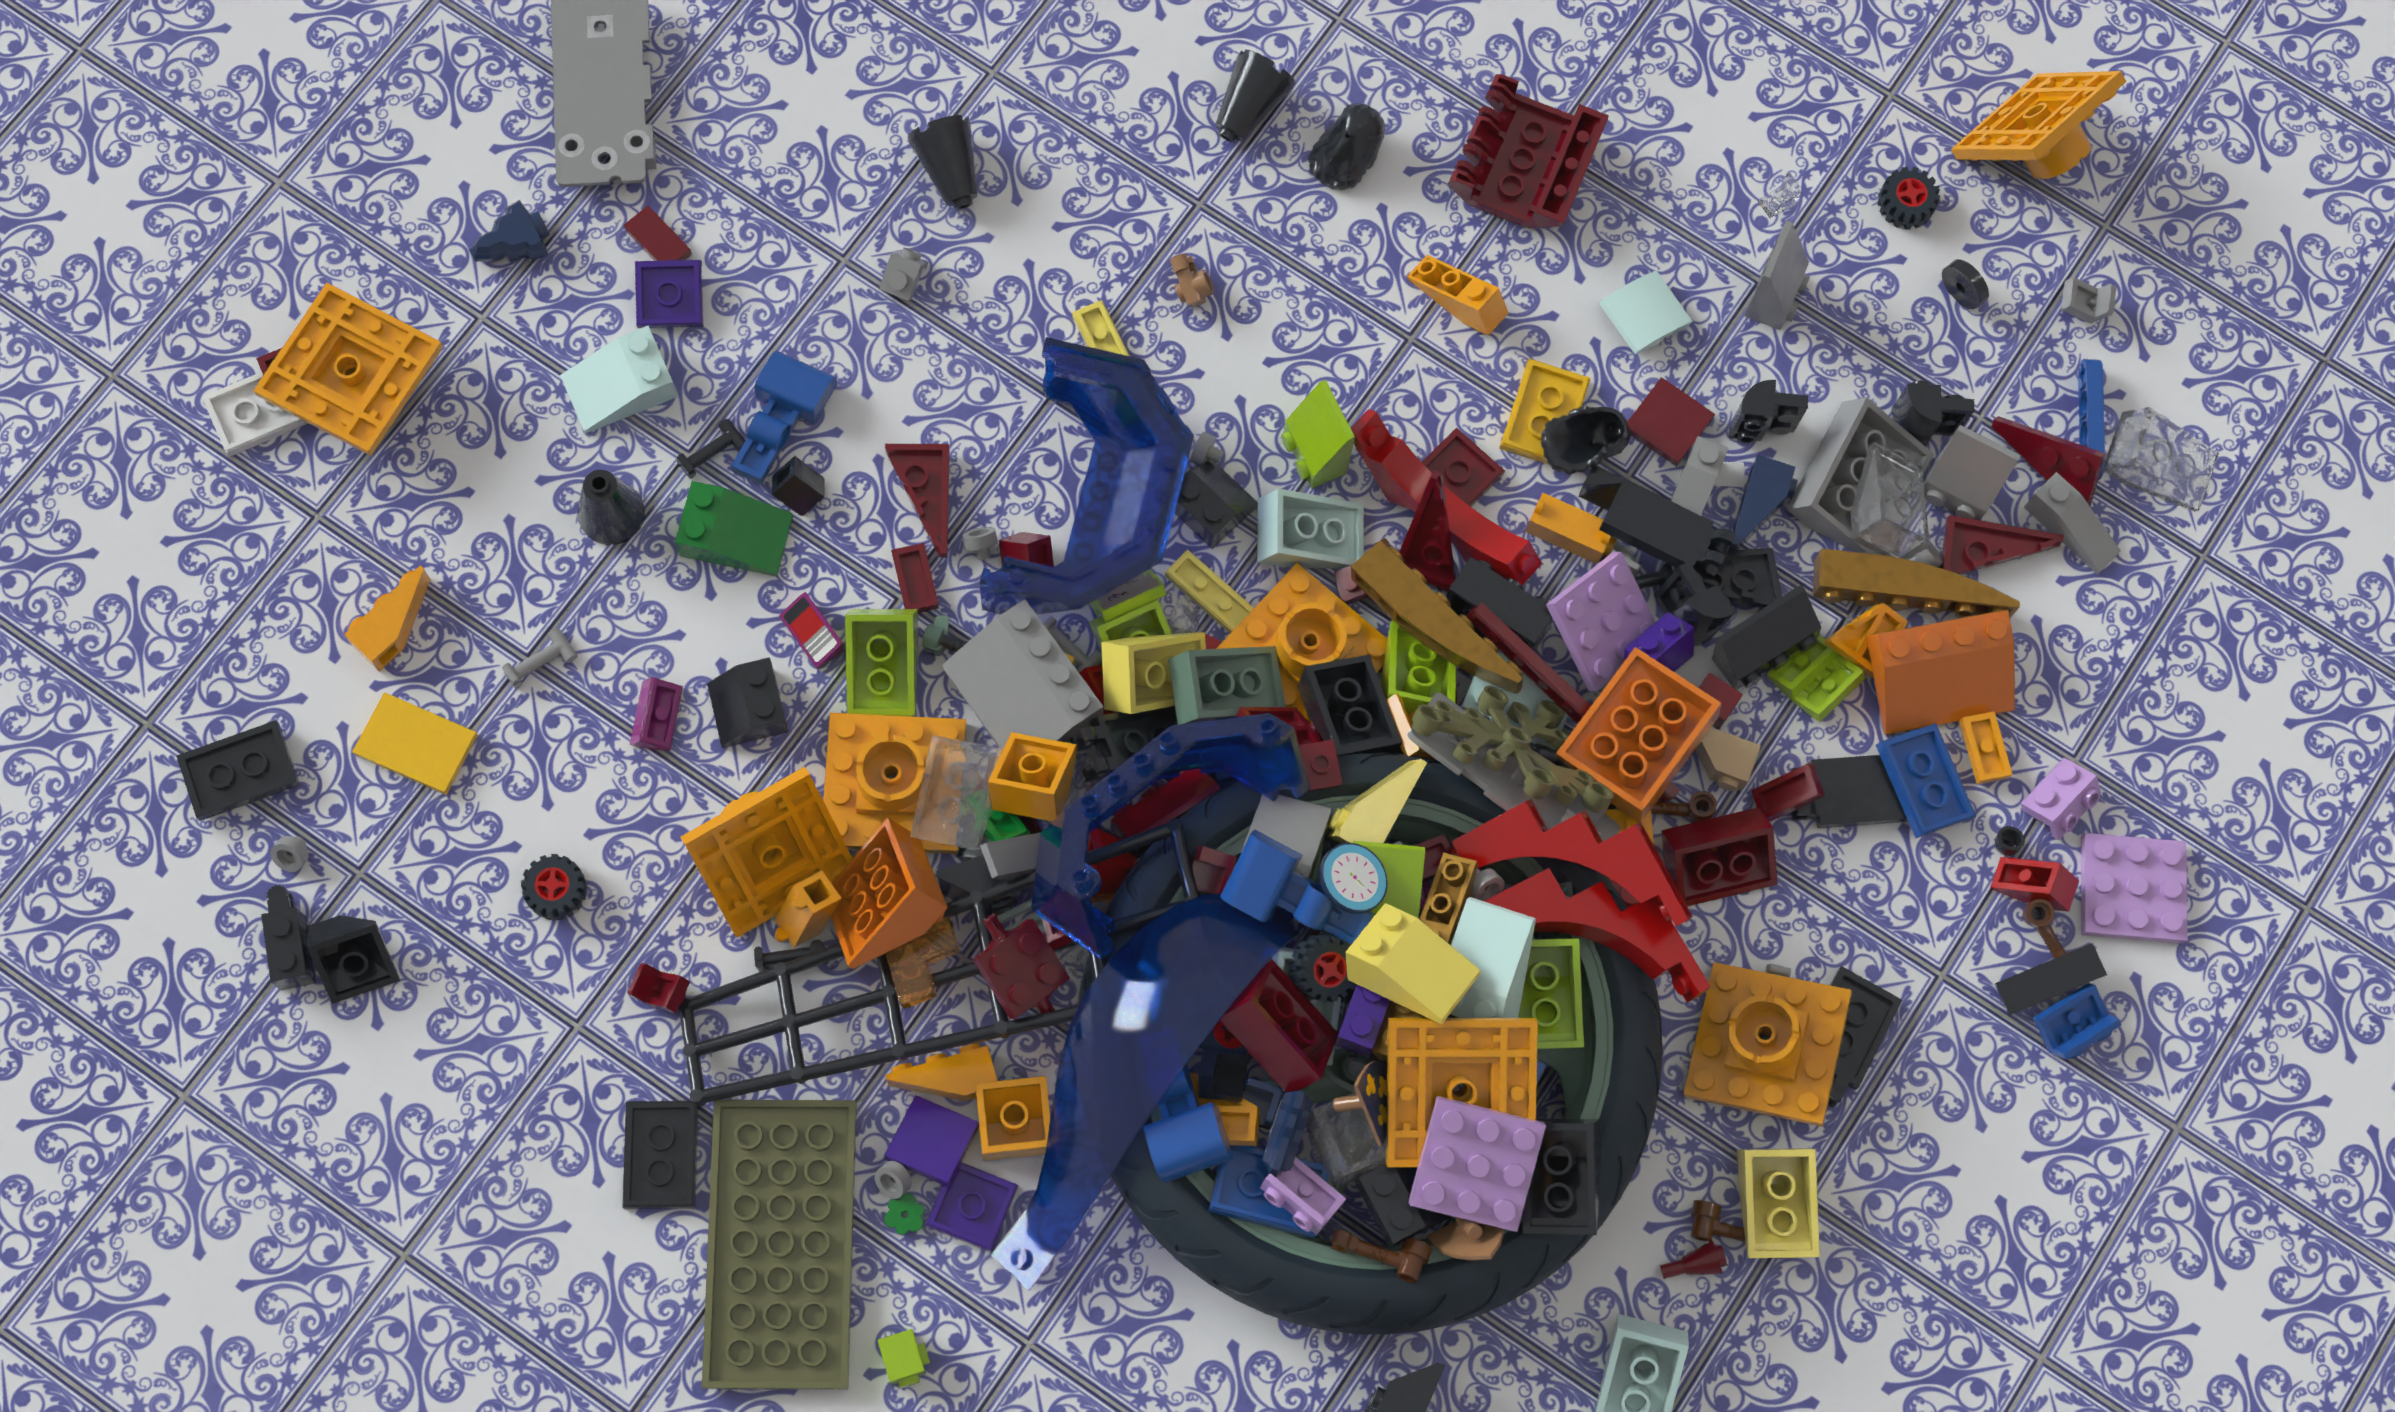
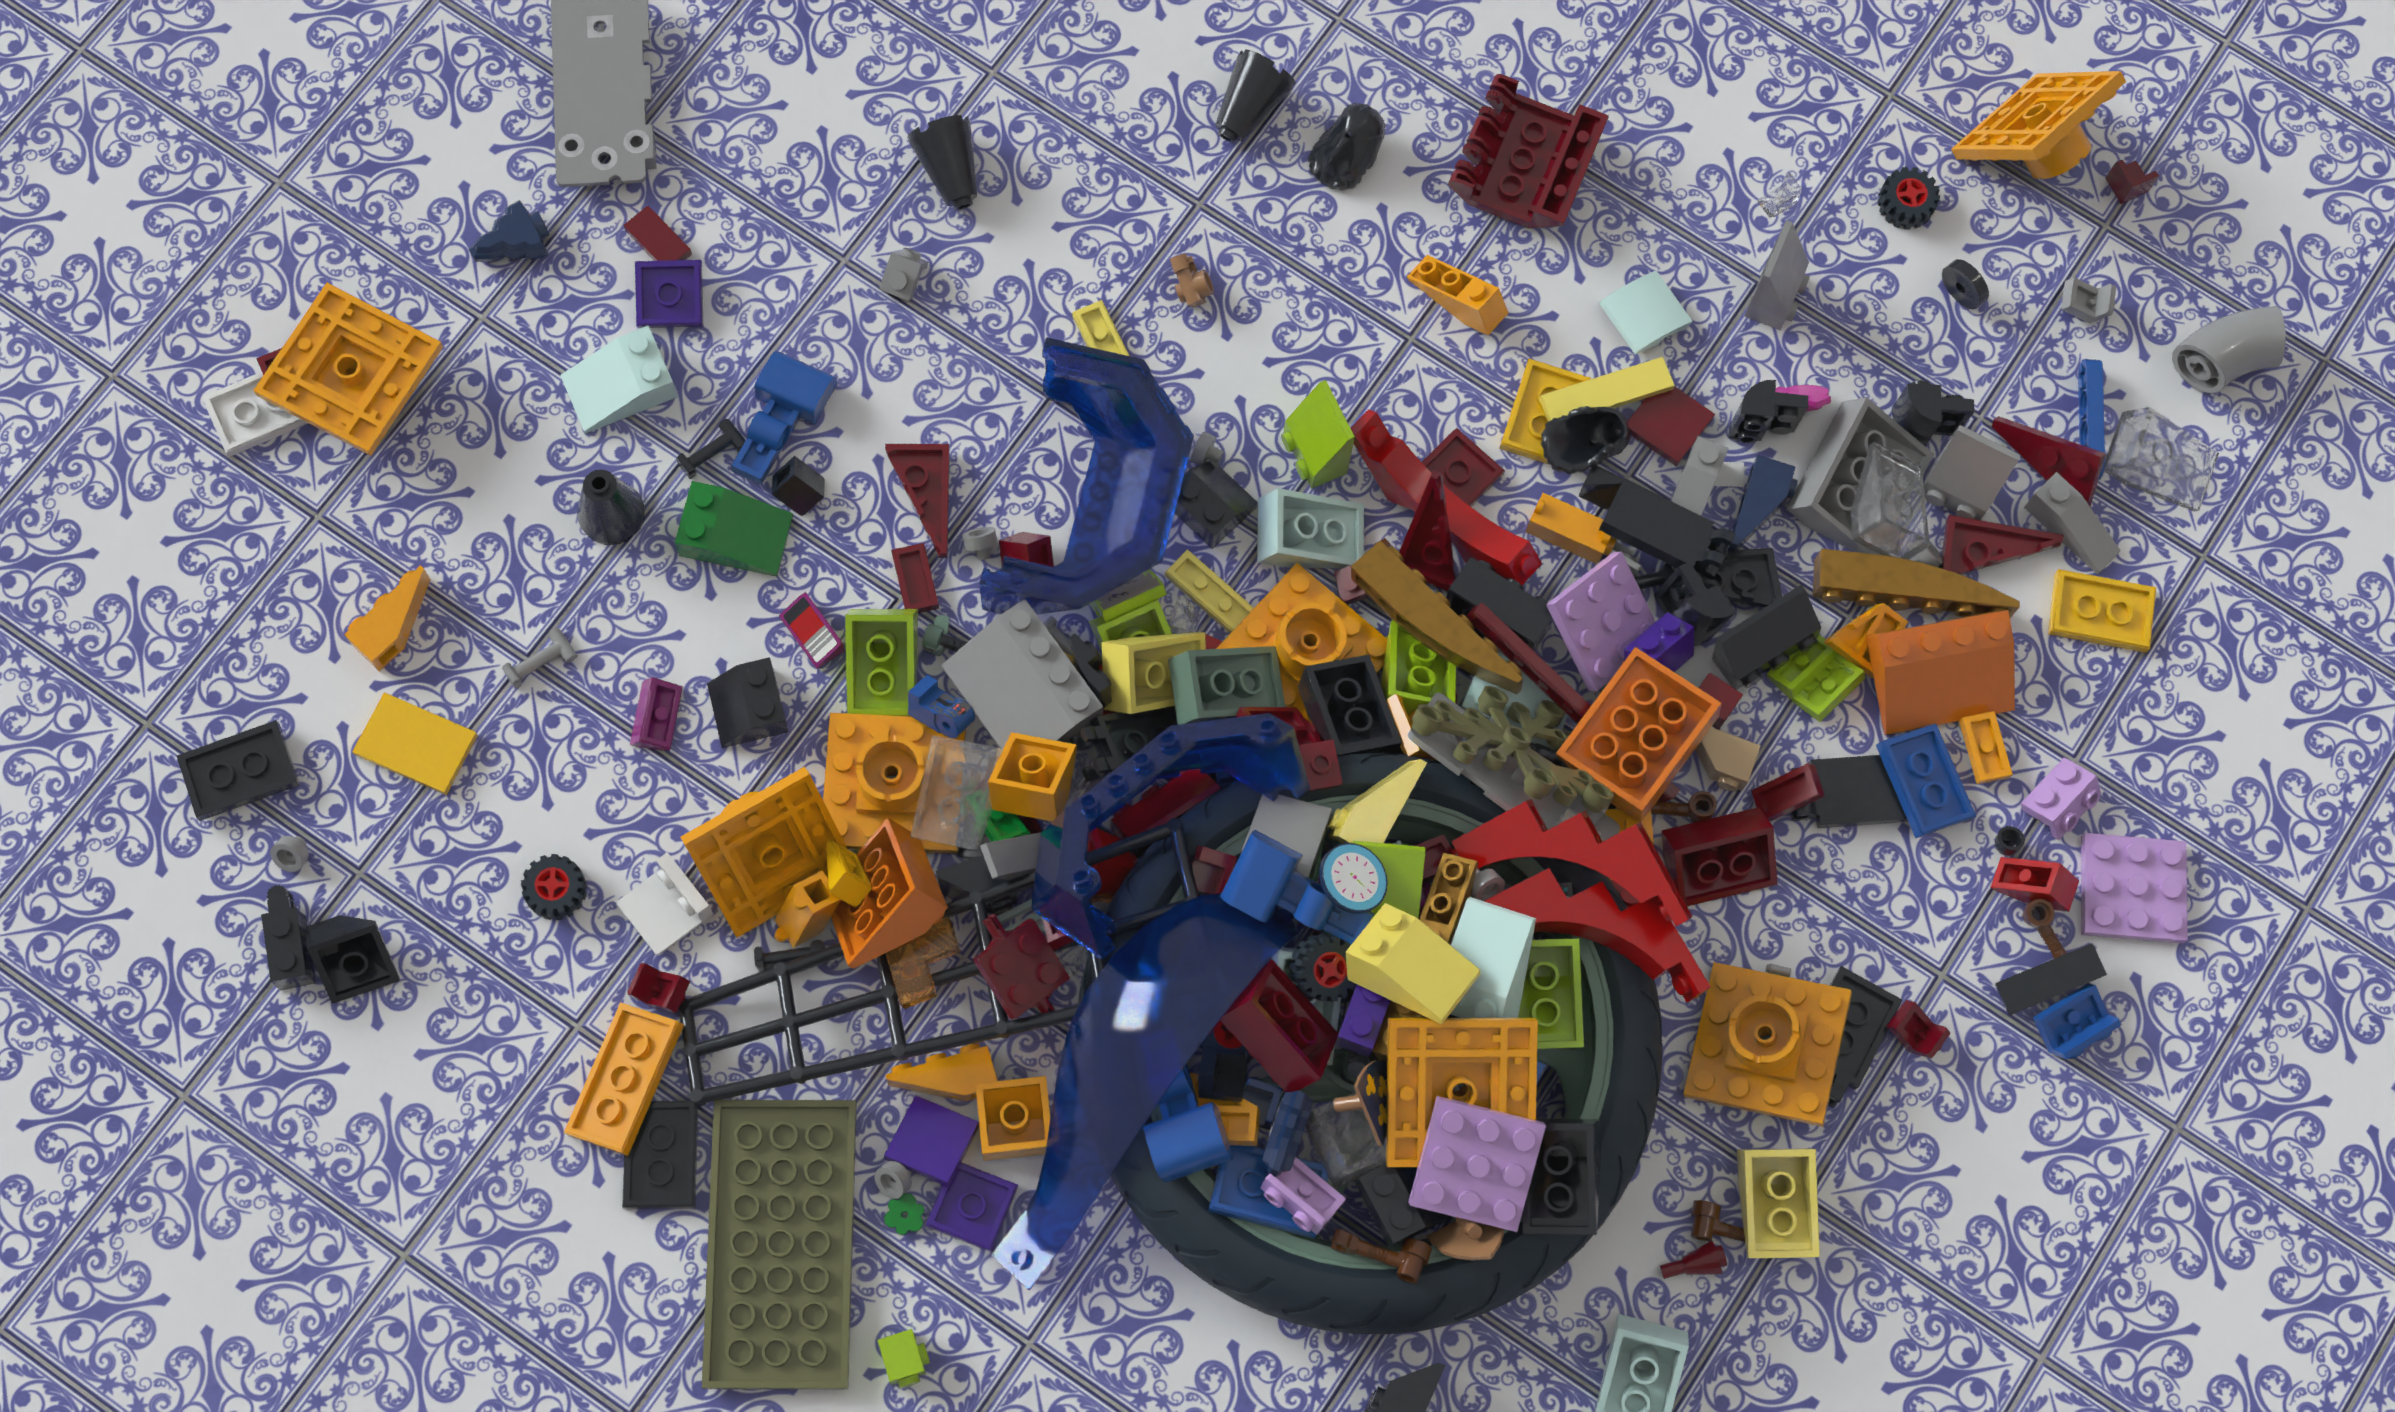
(623, 1079): none -> light orange tile
(665, 906): none -> white bracket
(846, 875): none -> yellow slope
(938, 708): none -> blue leg
(1086, 663): none -> black slope
(1610, 389): none -> light yellow tile
(1817, 395): none -> dark pink piece
(1917, 1031): none -> dark red bracket
(2102, 610): none -> yellow tile
(2129, 180): none -> dark red panel
(2231, 348): none -> light grey brick

